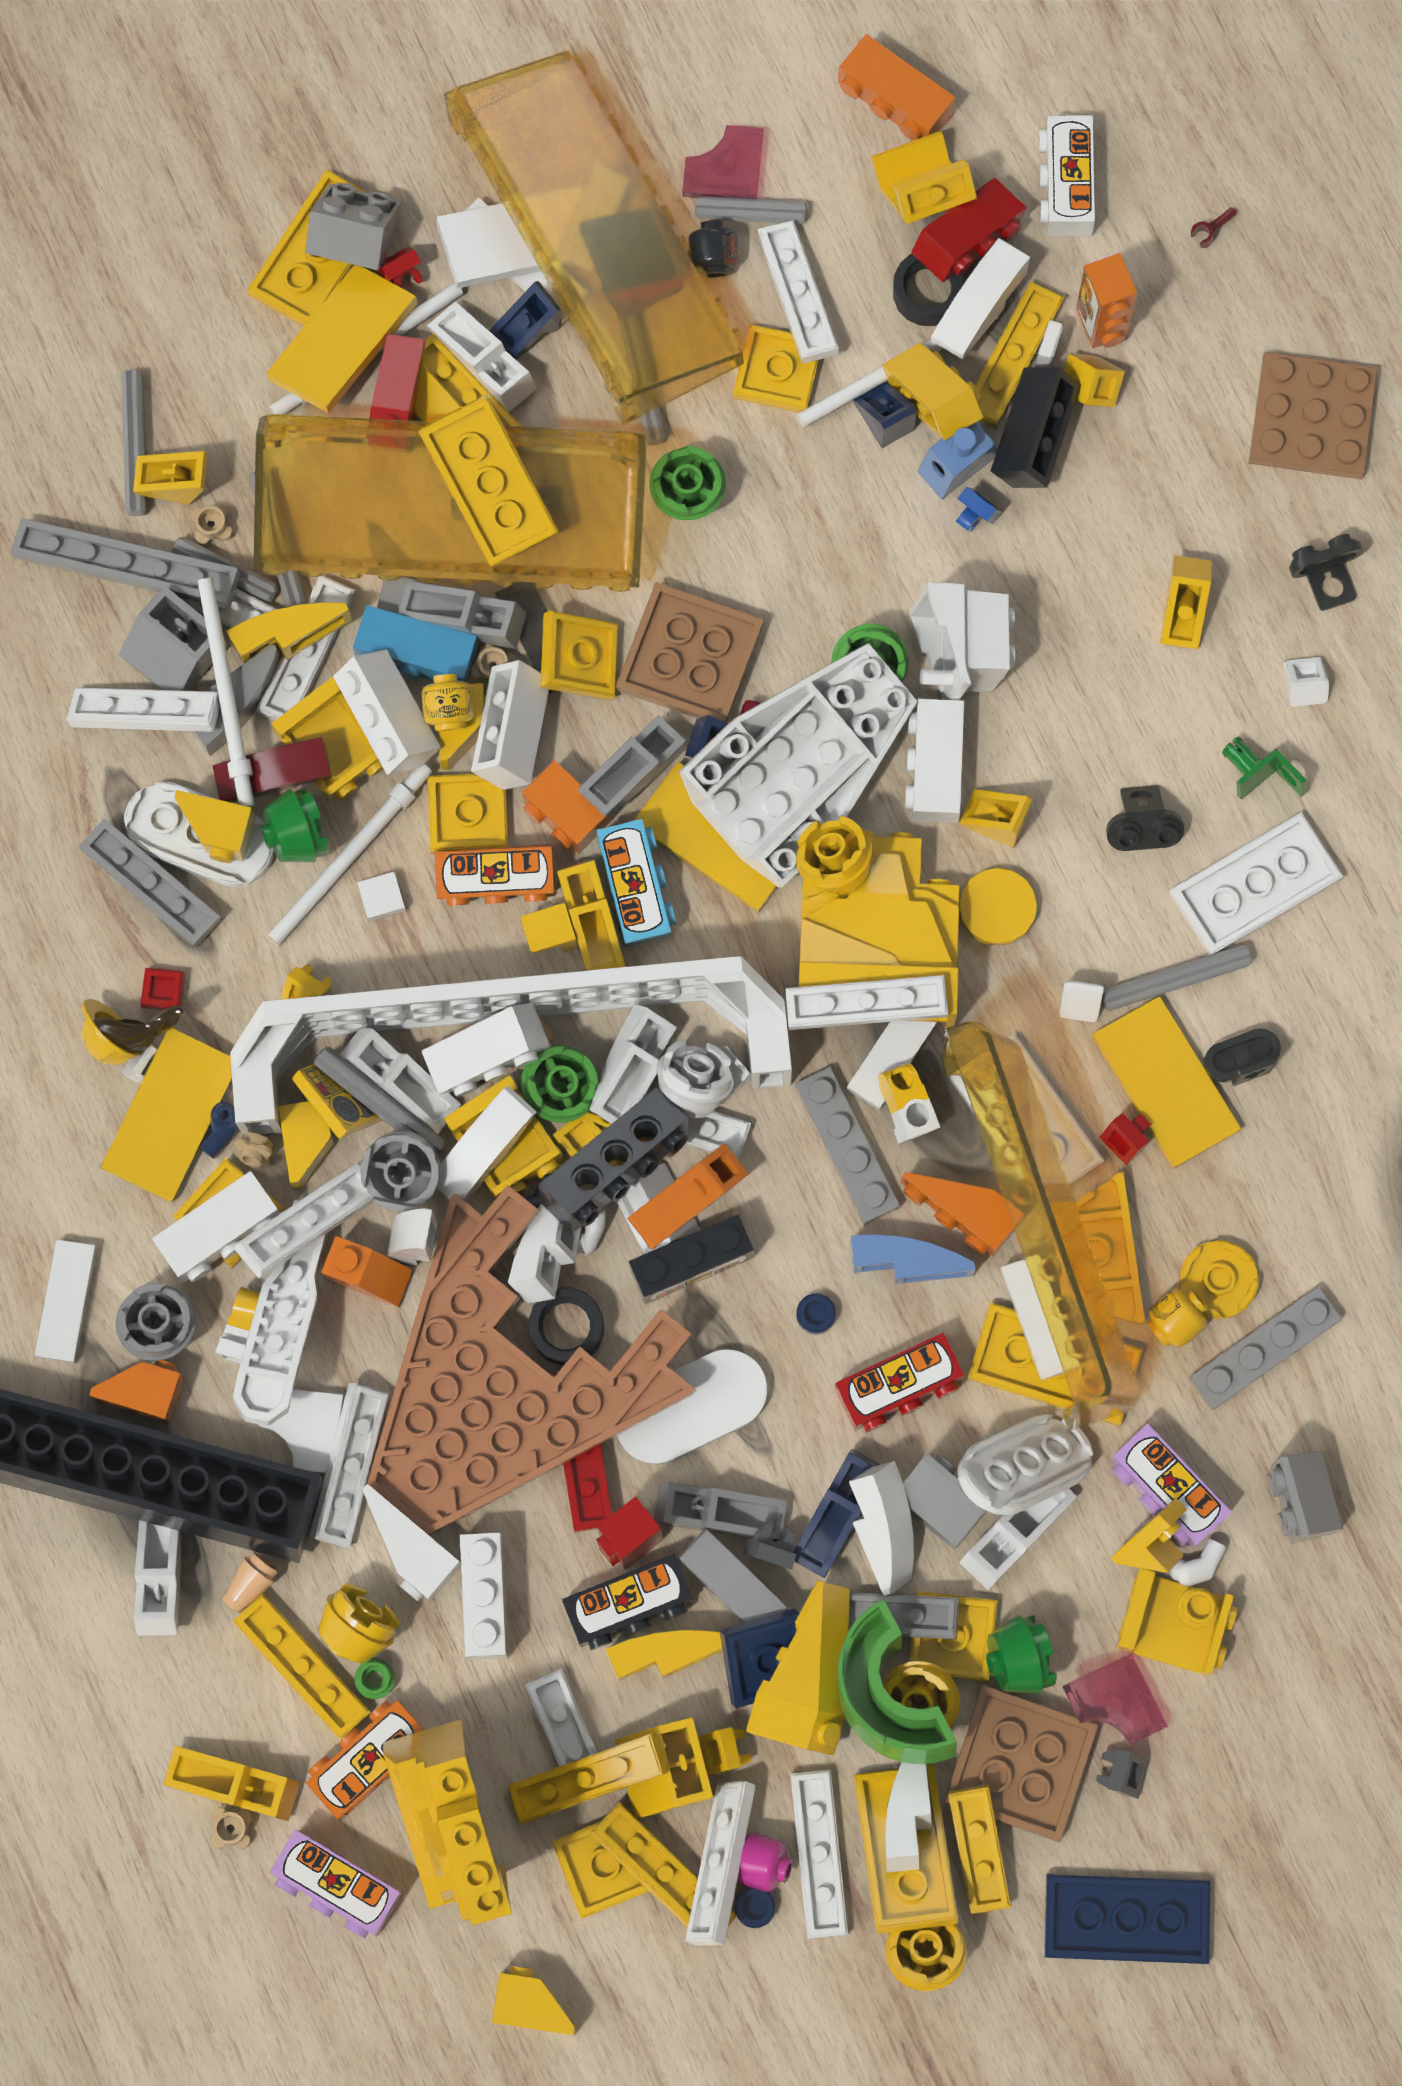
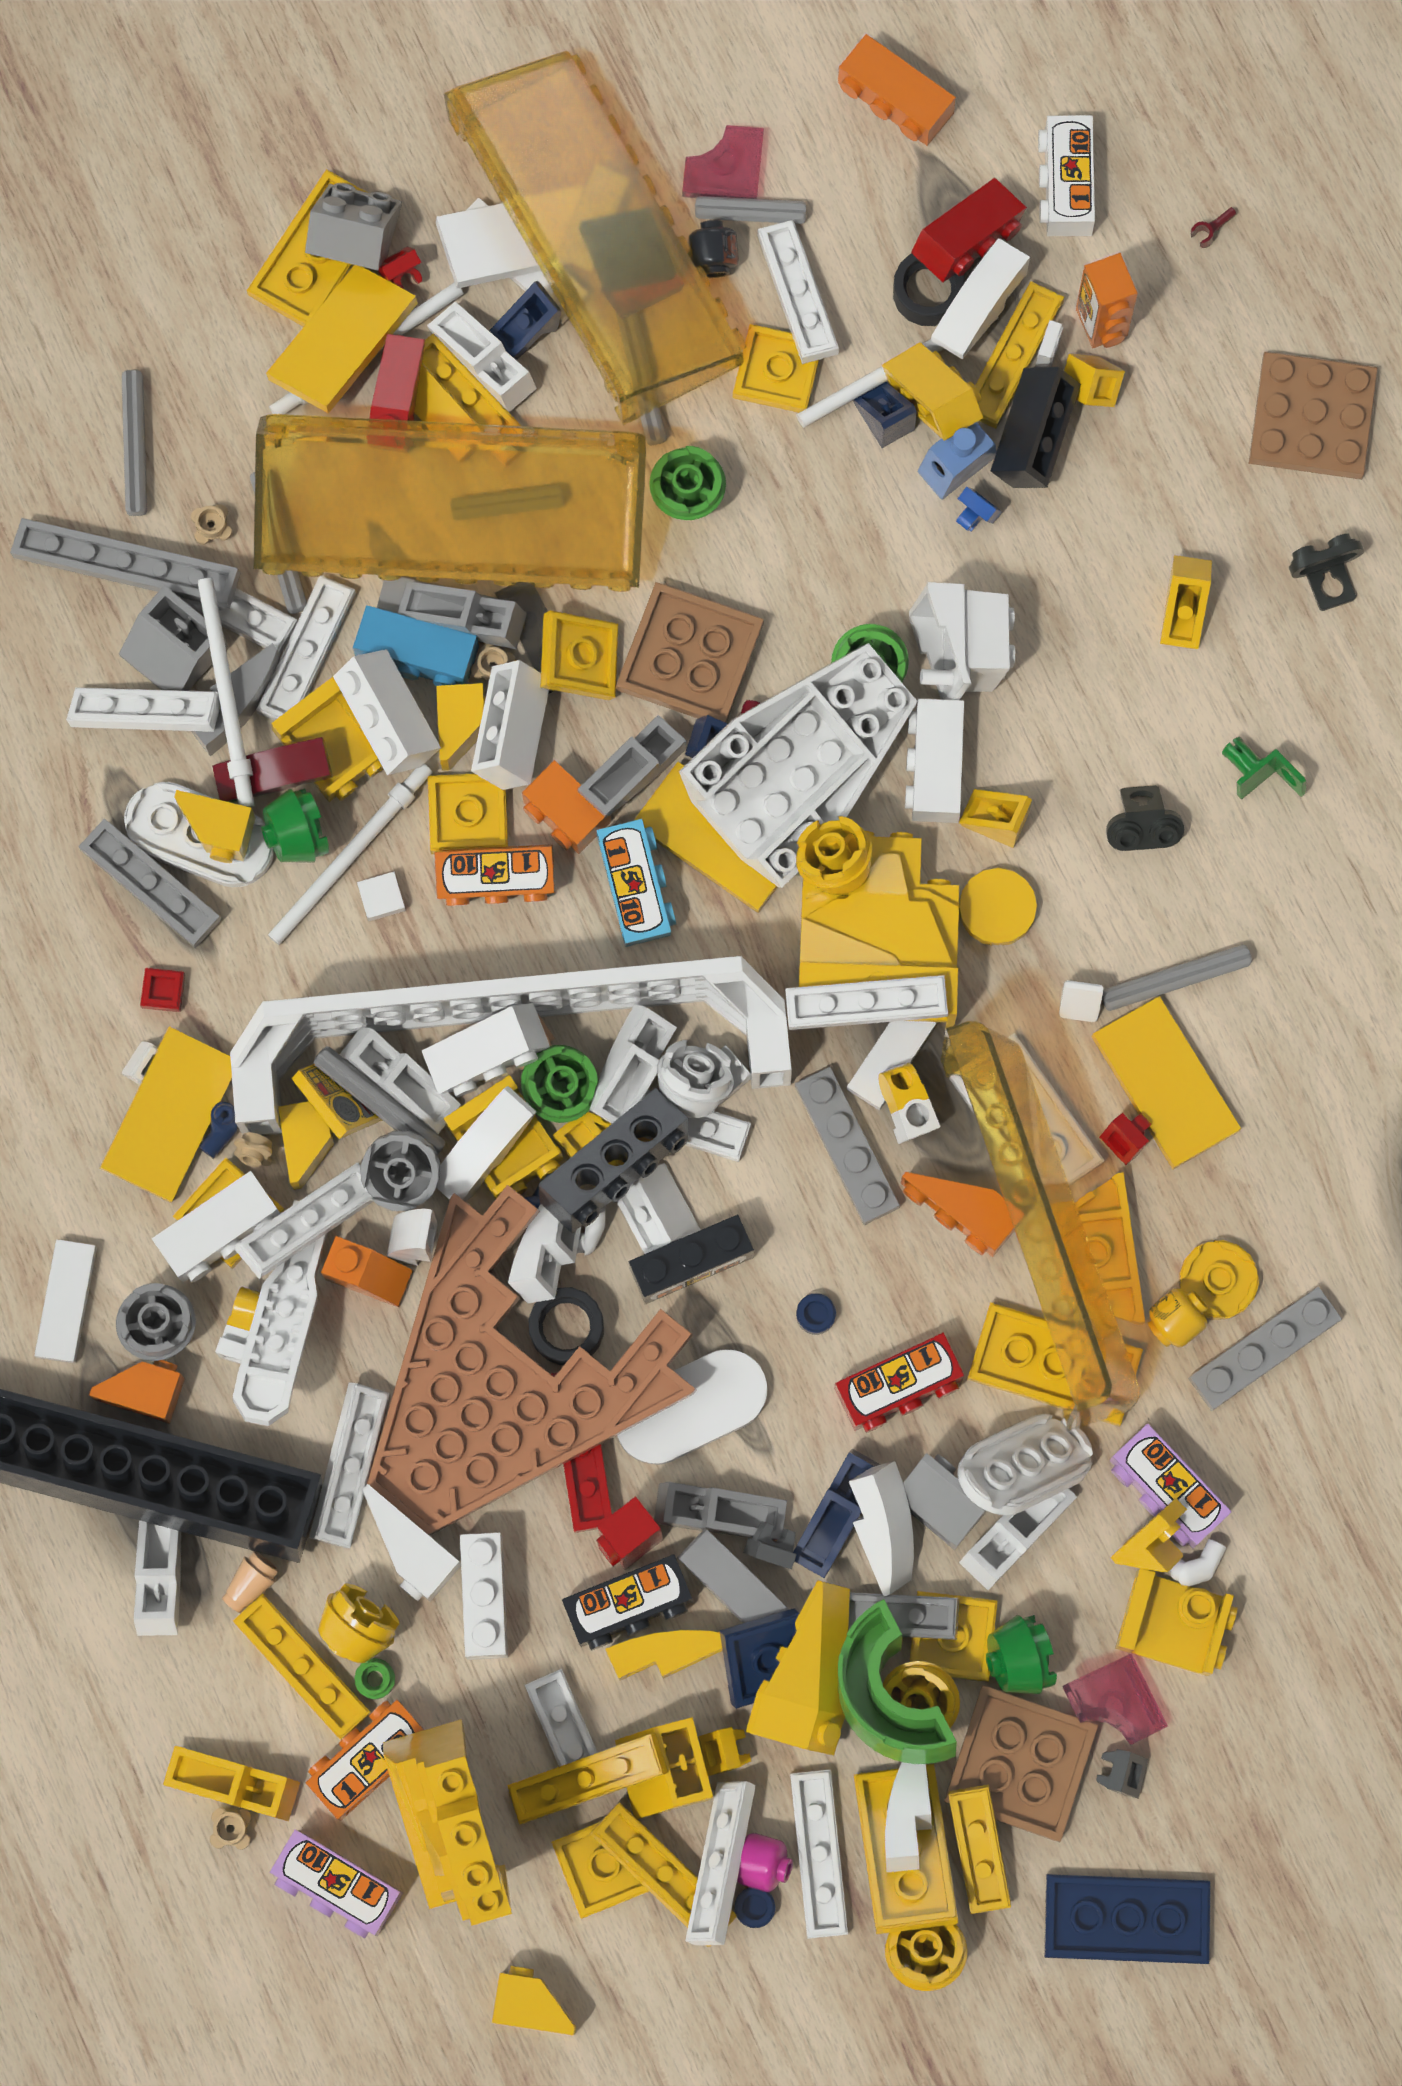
(119, 1039): piece -> none
(171, 476): yellow slope -> none
(248, 582): light grey axle -> none
(288, 628): yellow slope -> none
(301, 984): yellow tile -> none
(310, 1428): white tile -> none
(447, 703): yellow head -> none
(488, 480): yellow tile -> none
(549, 929): yellow panel -> none
(590, 916): yellow slope -> none
(688, 1196): orange slope -> none
(908, 1257): medium blue slope -> none
(922, 179): yellow panel -> none
(1032, 1319): white tile -> none
(1243, 1057): pearl dark grey bracket -> none
(1256, 884): white tile -> none
(1304, 1497): light grey slope -> none
(1306, 681): white slope -> none

